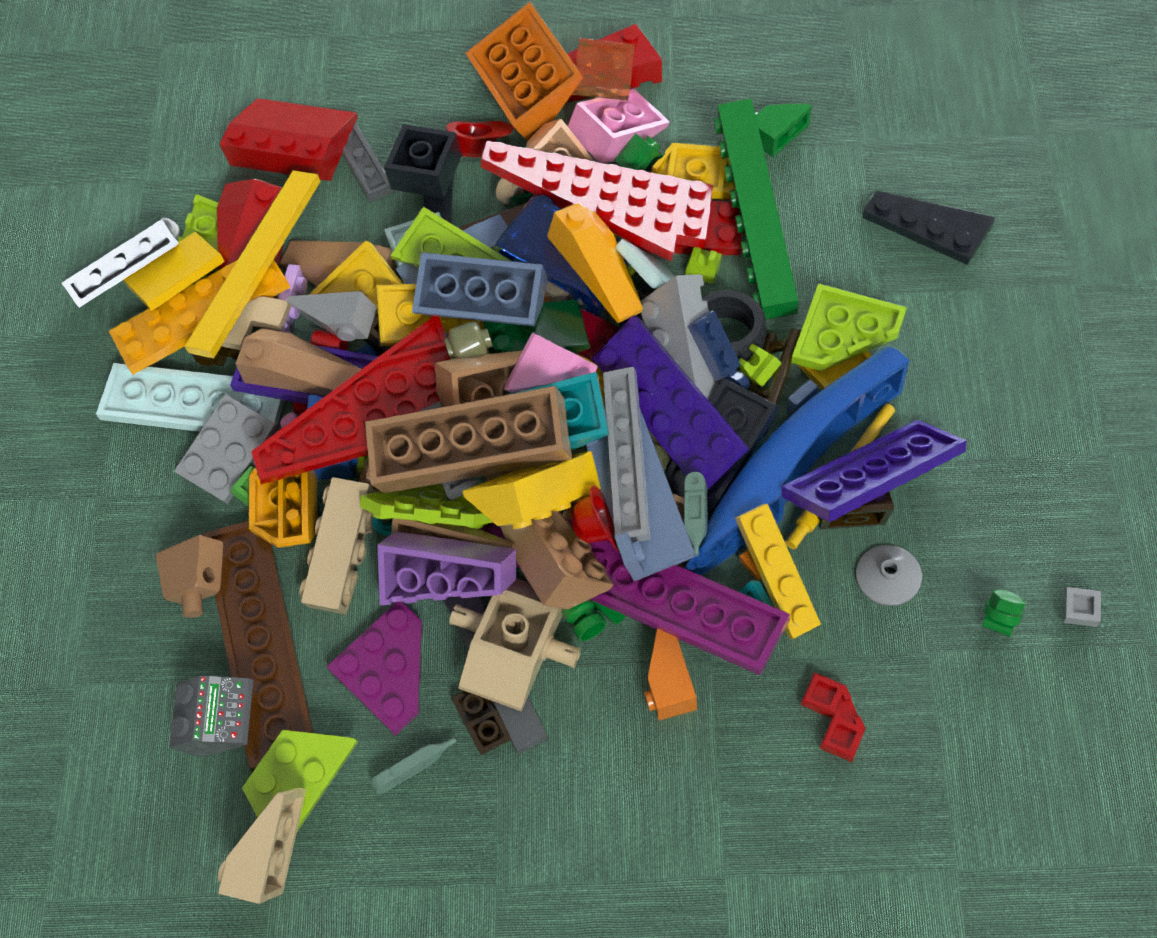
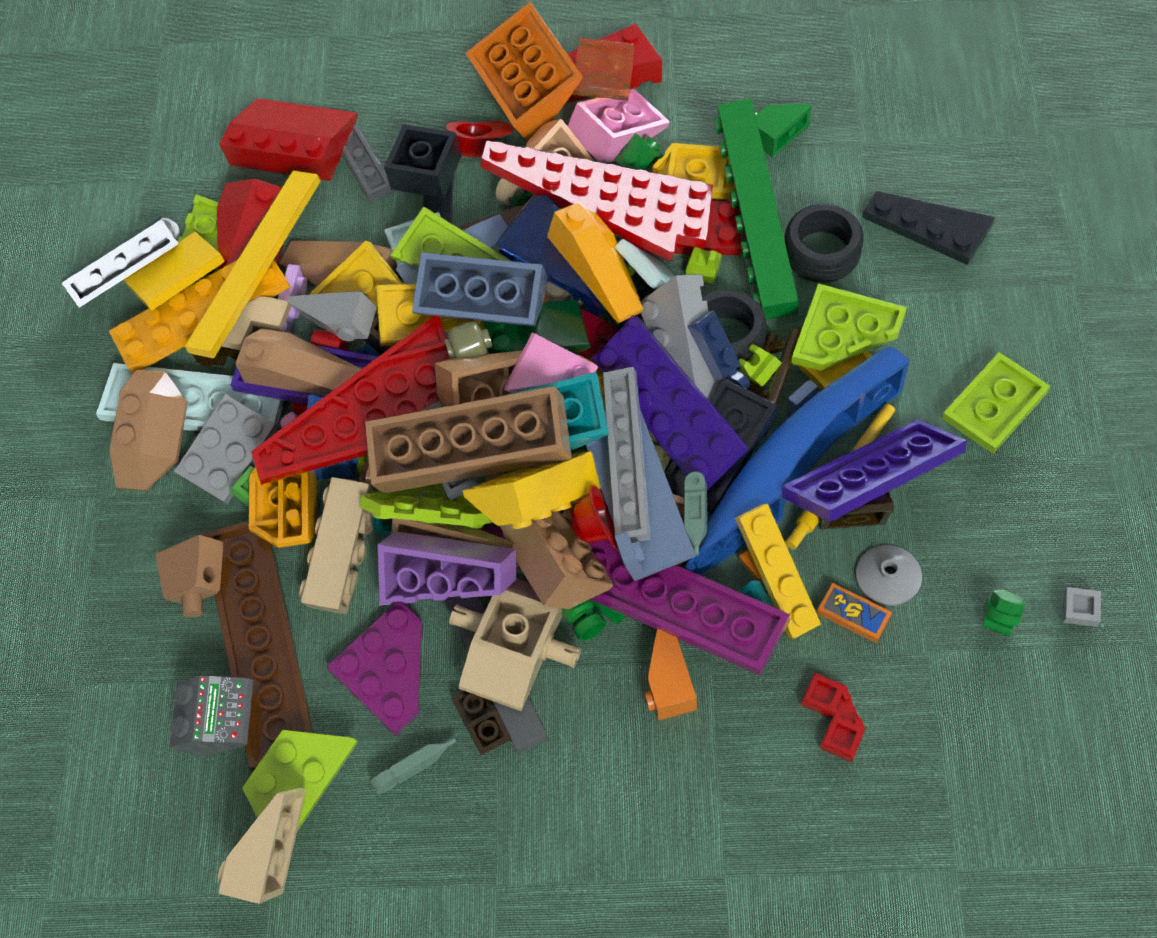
(146, 430): none -> medium nougat wedge
(830, 220): none -> black tyre
(854, 613): none -> tile
(996, 402): none -> lime plate

